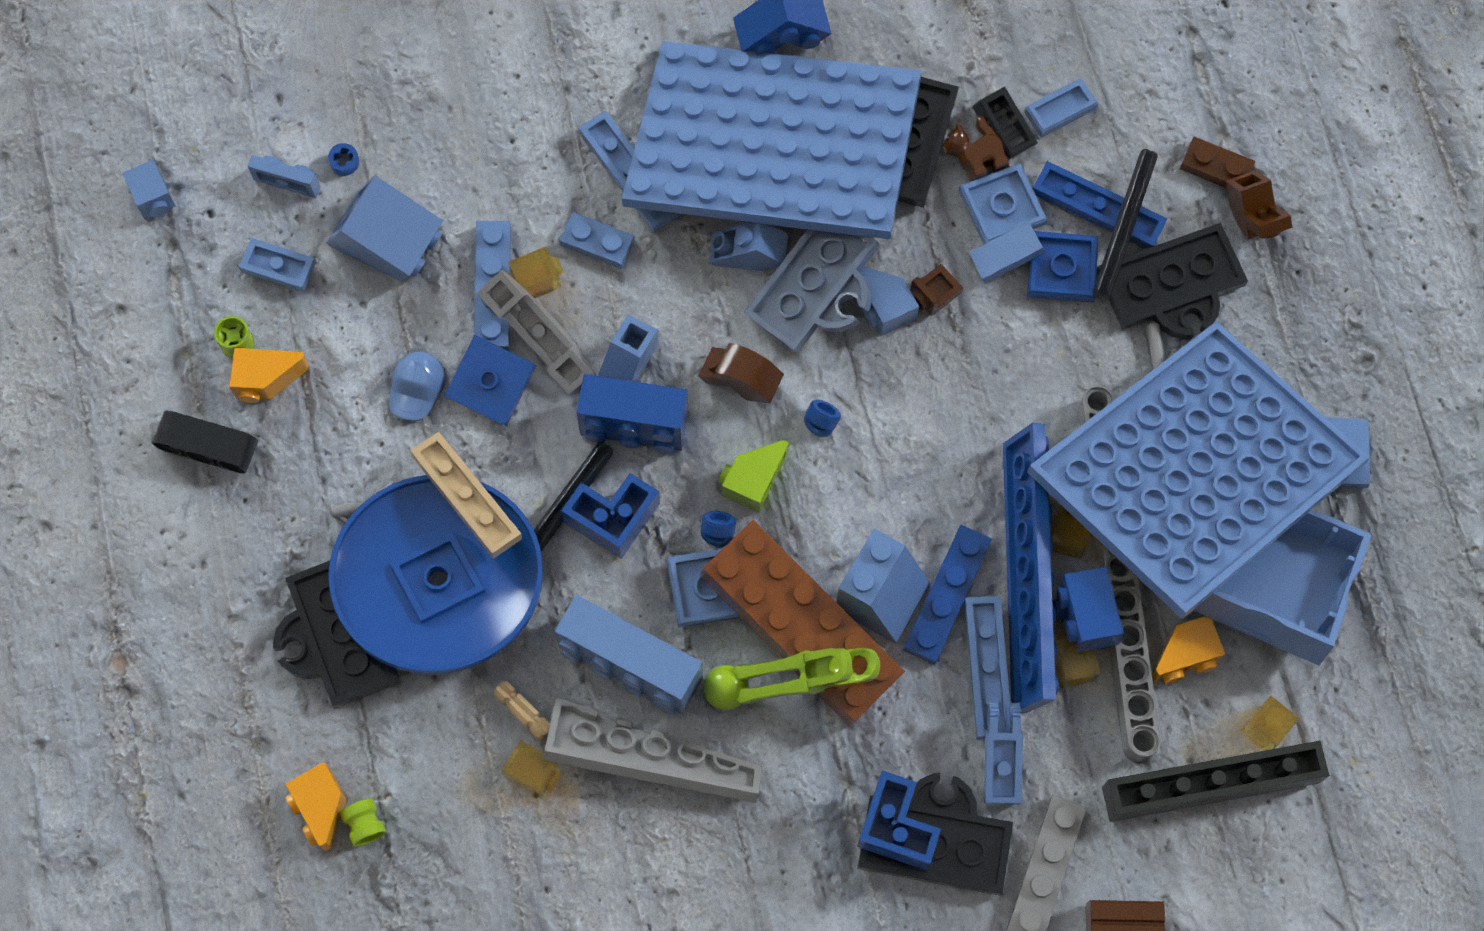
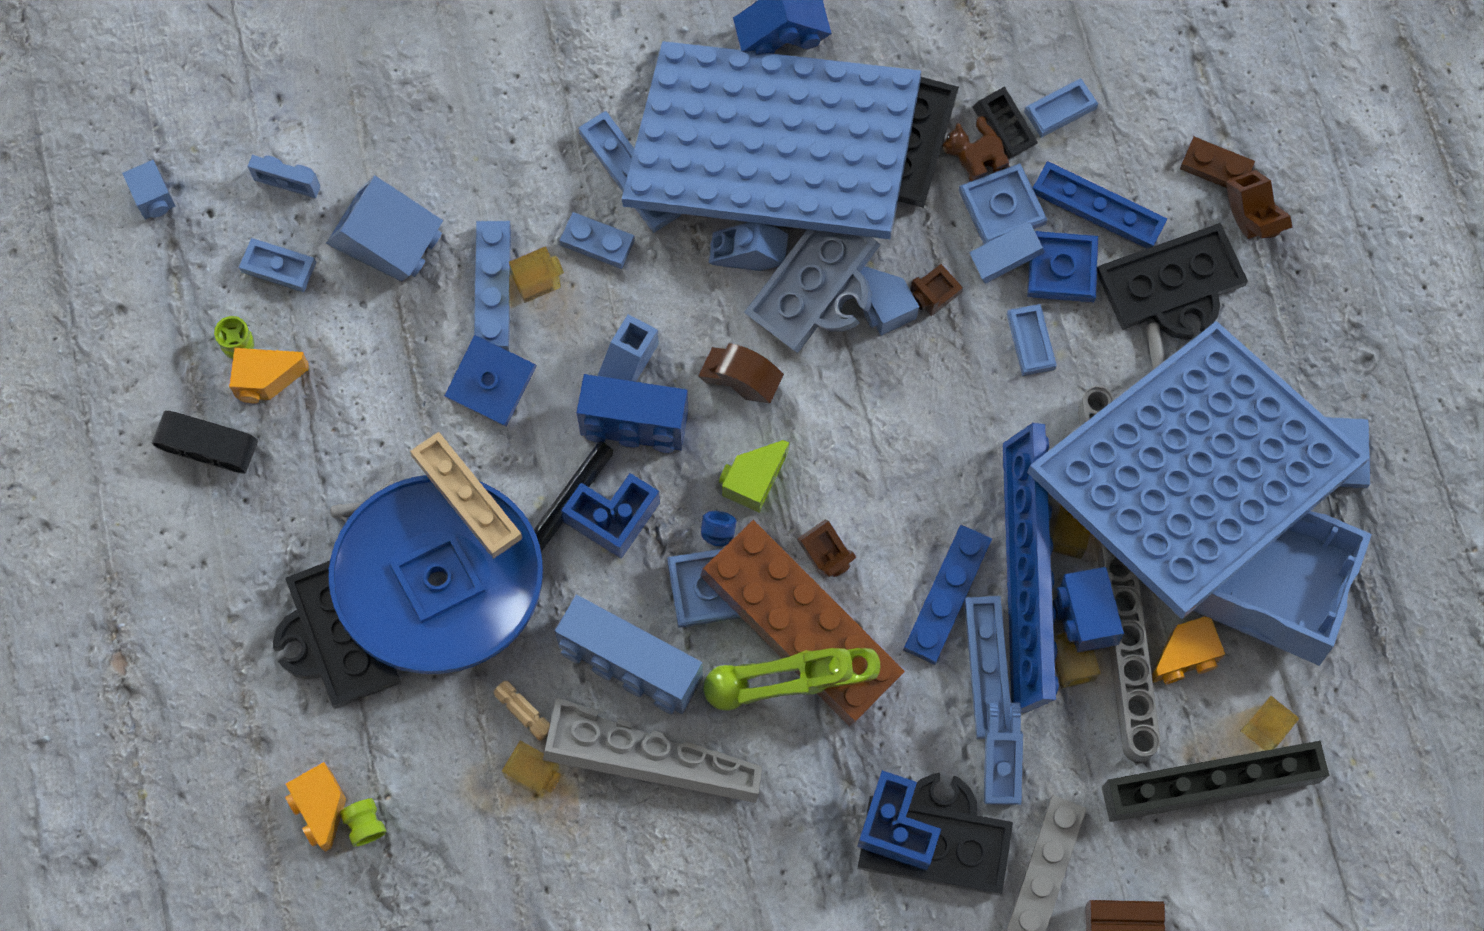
(336, 153): blue bush -> none
(416, 385): medium blue piece -> none
(538, 329): light grey slope -> none
(823, 415): blue tile -> none
(826, 550): none -> reddish brown bracket
(883, 586): medium blue slope -> none
(1031, 340): none -> medium blue tile
(1125, 224): black axle -> none

